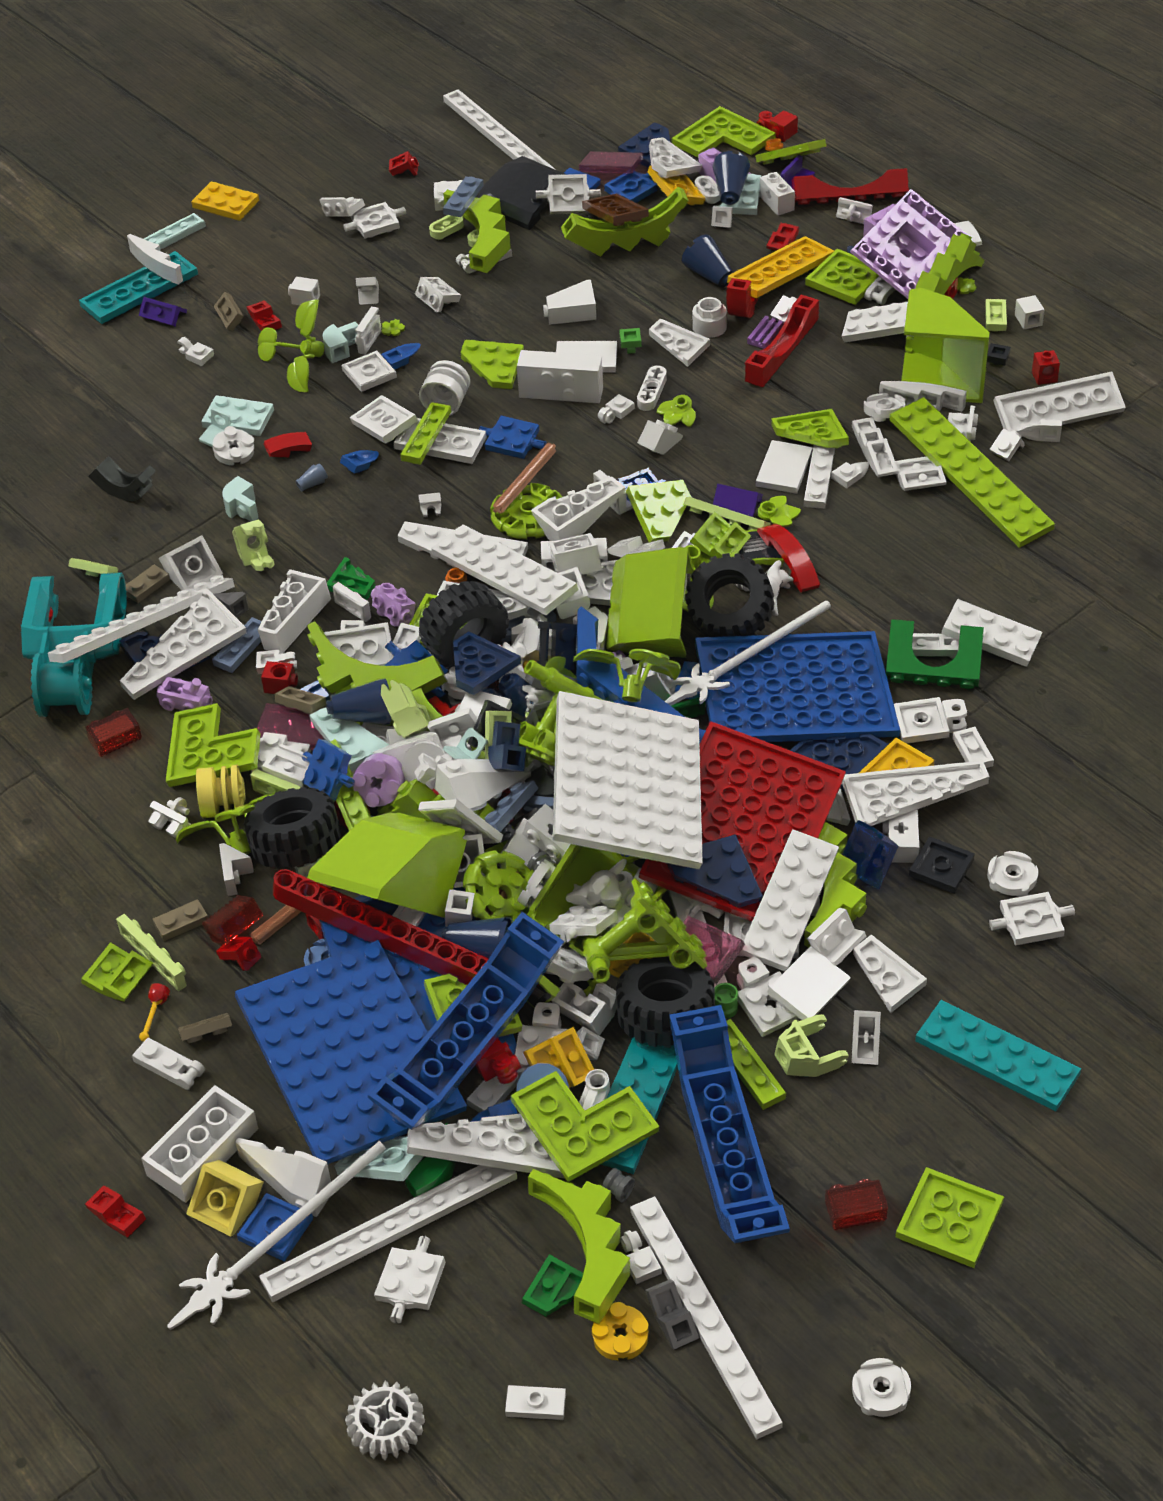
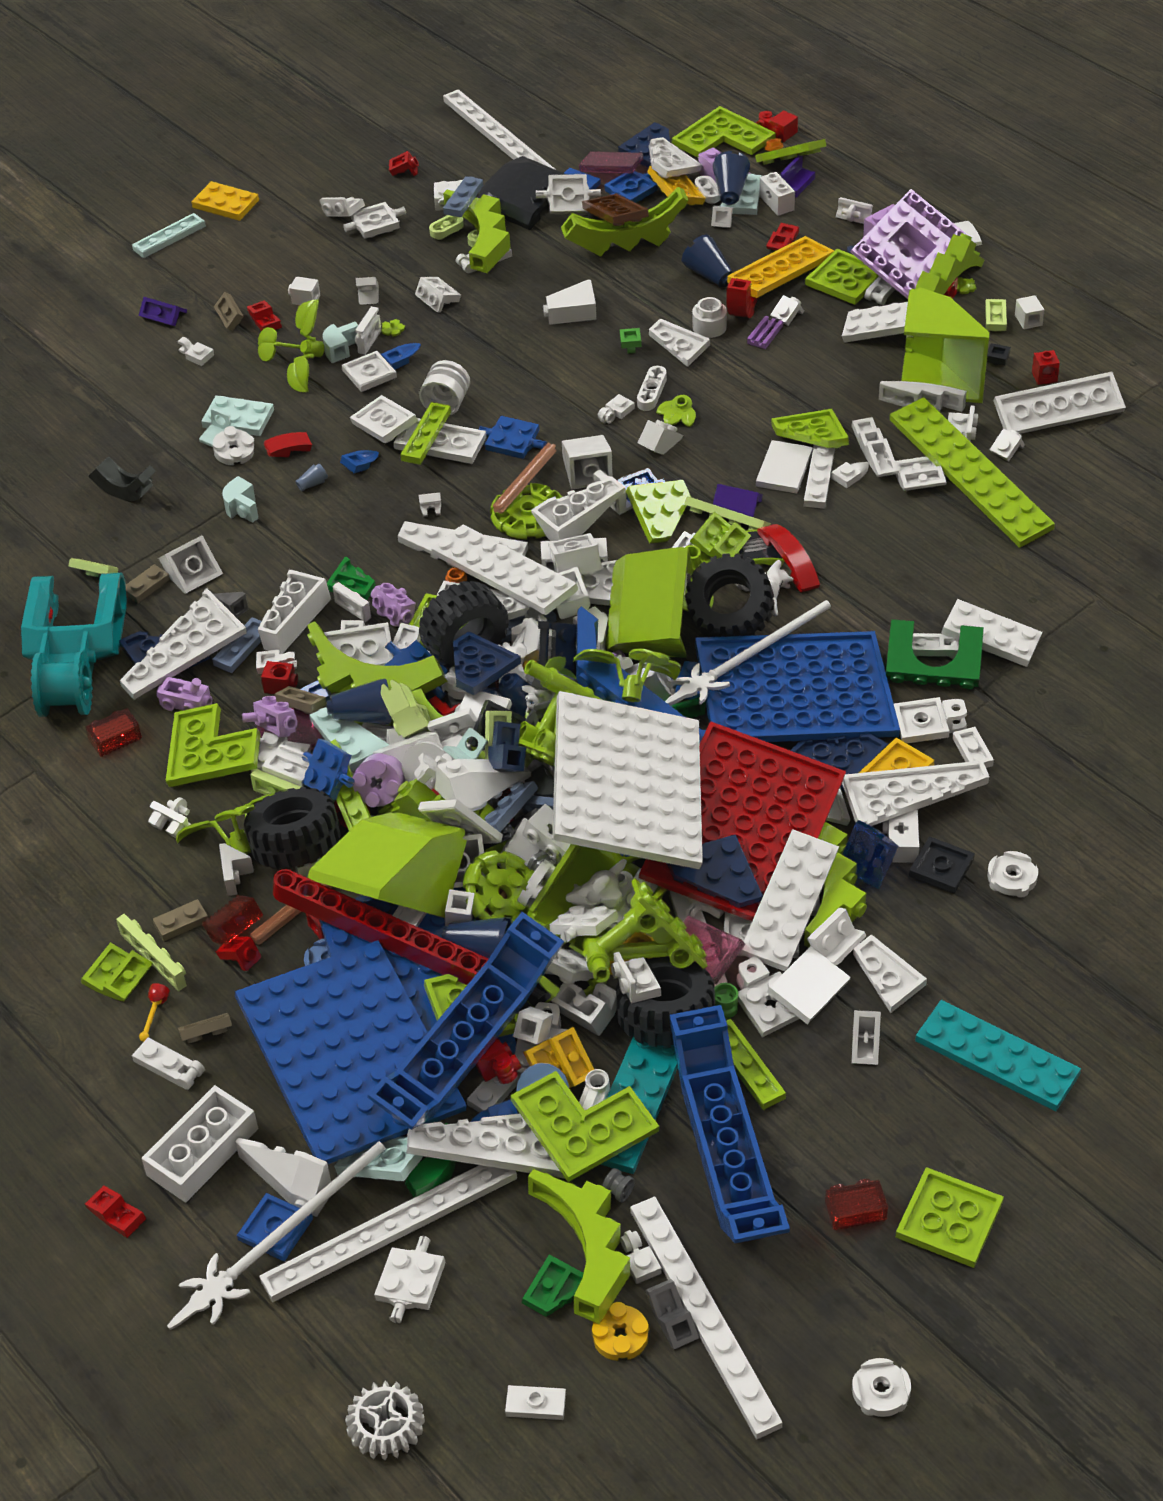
(131, 289): teal plate -> none
(137, 620): white plate -> none
(155, 260): white slope -> none
(219, 791): light yellow wheel -> none
(224, 1196): light yellow slope -> none
(256, 553): yellowish green piece -> none
(272, 716): none -> lavender brick
(493, 361): lime plate -> none
(533, 1025): none -> white brick
(560, 376): white brick -> none
(585, 457): none -> white slope
(591, 1042): white slope -> none
(607, 349): white tile -> none
(634, 545): white slope -> none
(635, 978): none -> white bracket
(778, 511): lime plate -> none
(799, 1056): yellowish green piece -> none
(800, 320): red arch -> none
(881, 406): white plate -> none
(891, 183): red arch -> none
(1032, 918): white plate -> none
(1045, 431): white plate -> none

